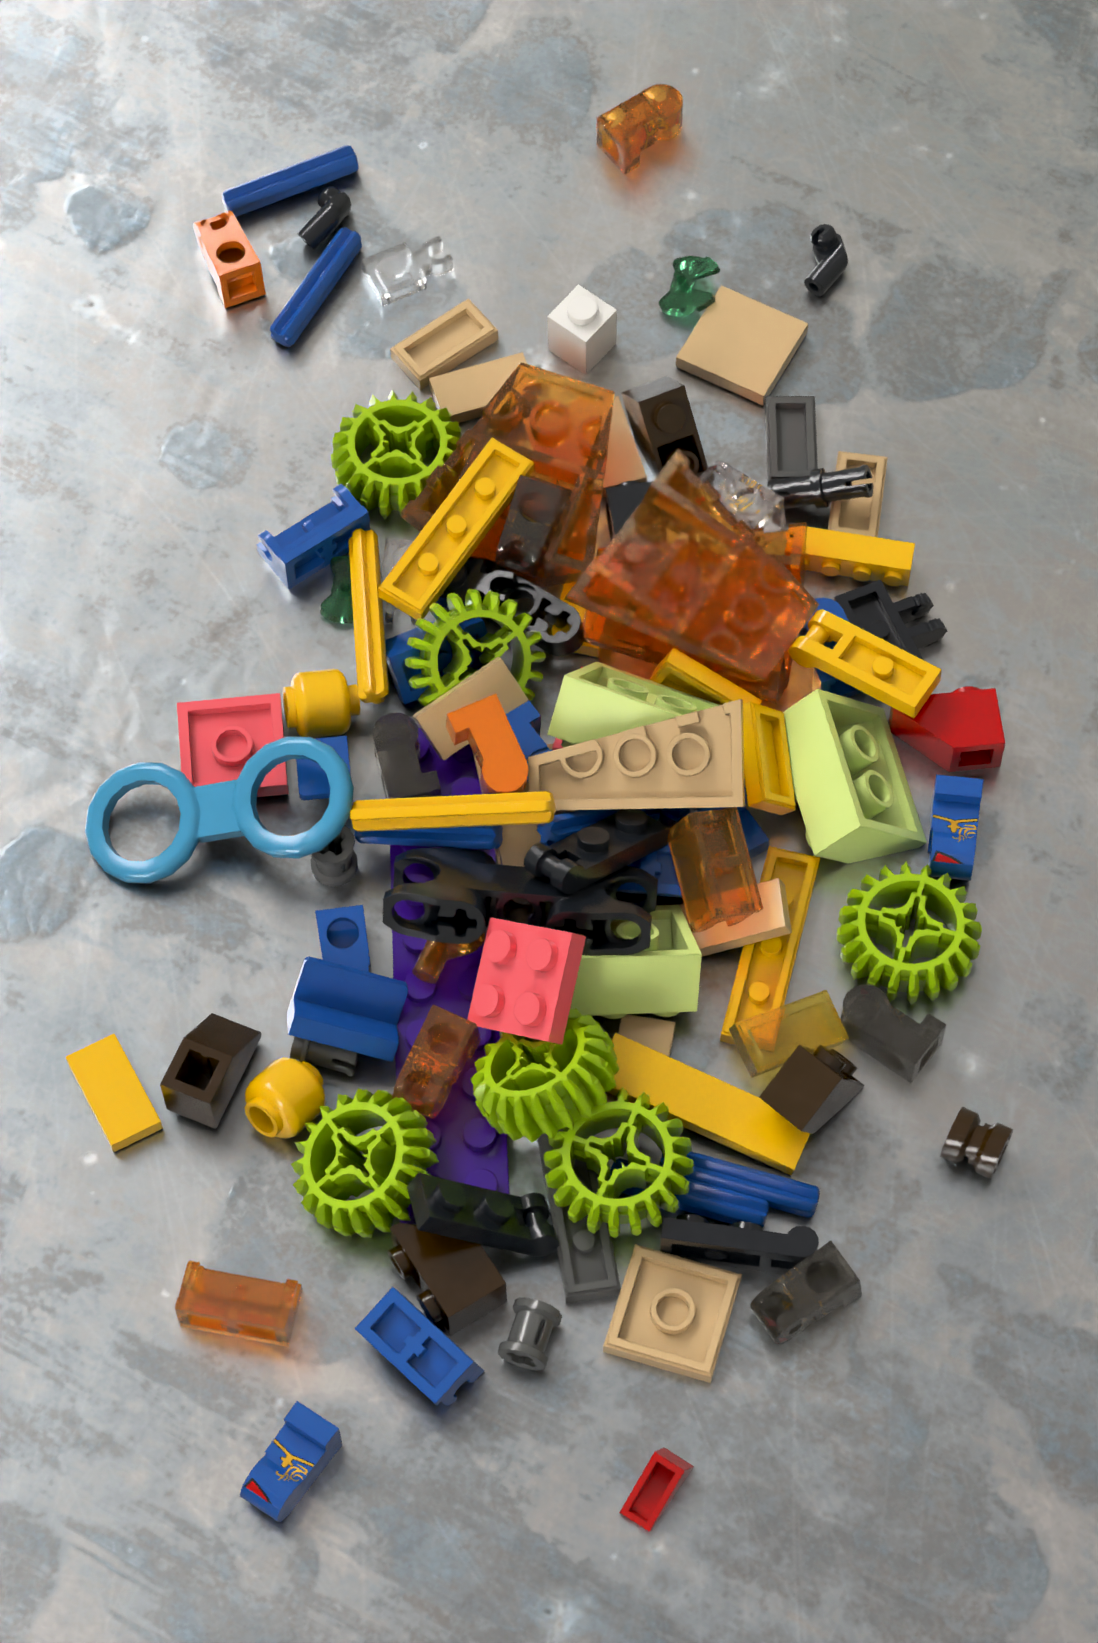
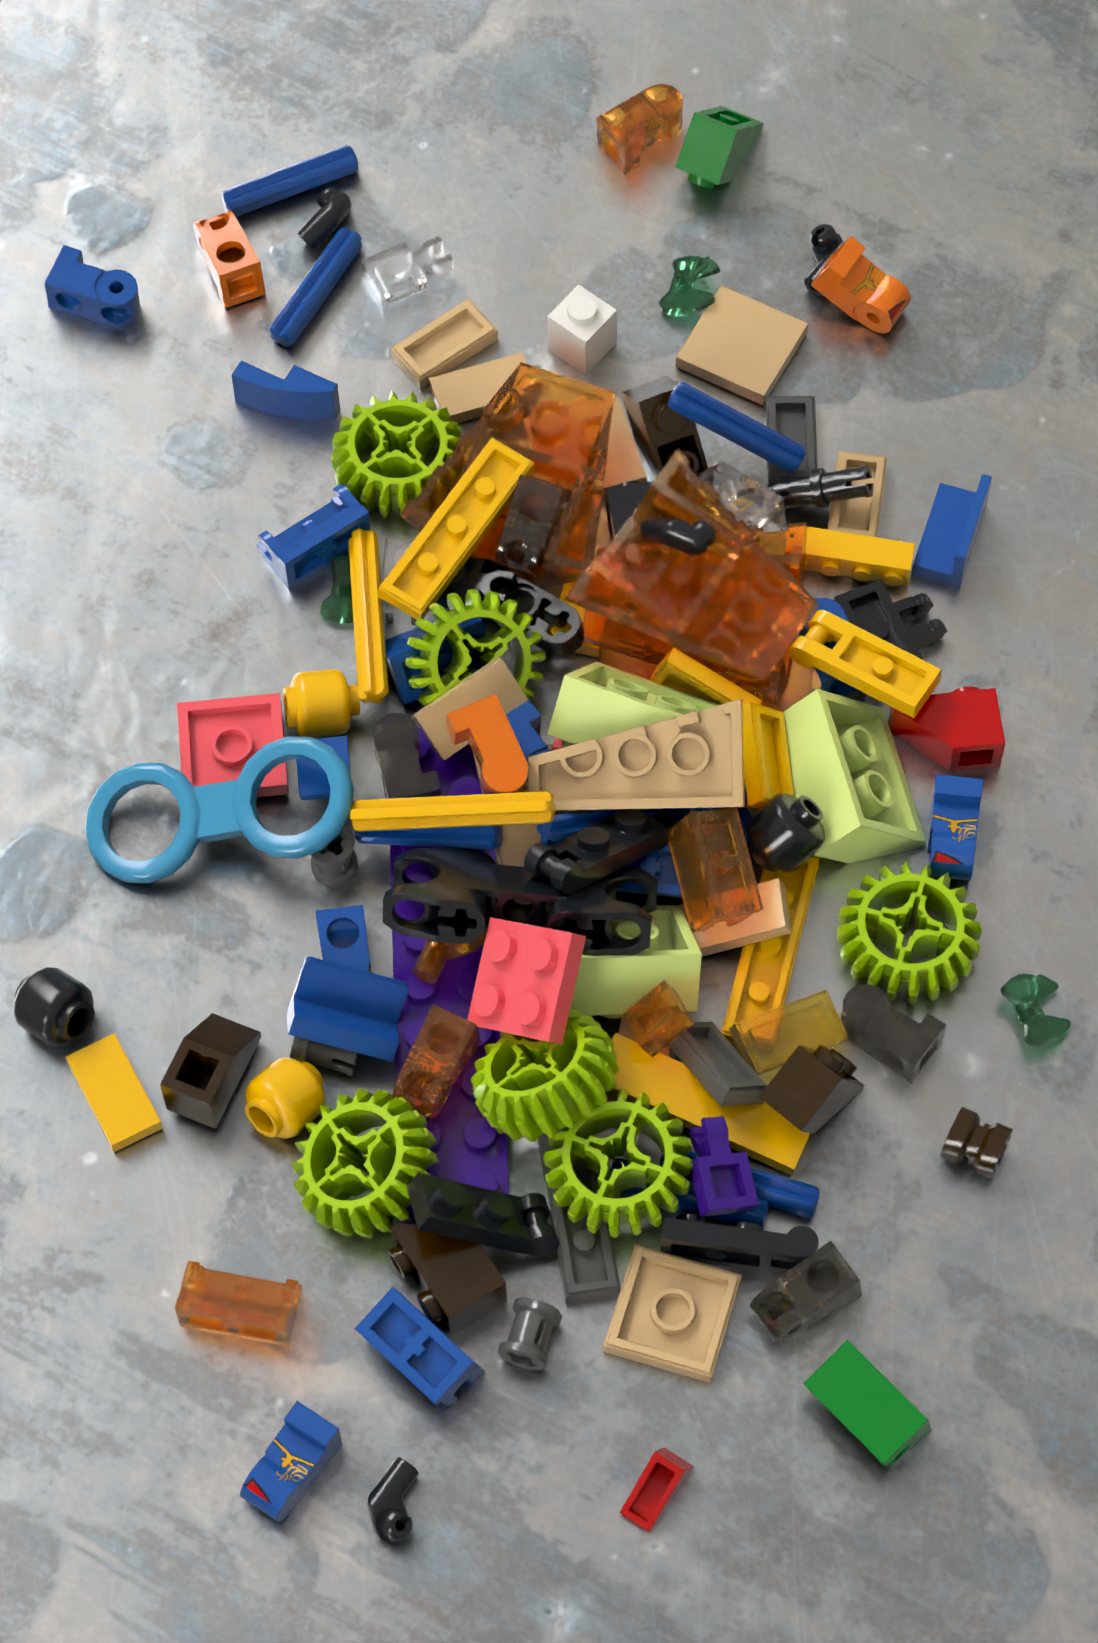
(54, 1006): none -> black head
(91, 291): none -> blue leg
(297, 396): none -> blue slope
(386, 1502): none -> black arm
(658, 1018): none -> clear orange plate
(679, 534): none -> black arm
(717, 145): none -> green slope
(718, 1065): none -> dark grey tile
(719, 1177): none -> dark purple plate
(736, 427): none -> blue axle
(785, 832): none -> black head
(862, 288): none -> orange leg
(868, 1404): none -> green hinge
(951, 533): none -> blue panel
(1025, 993): none -> clear green piece

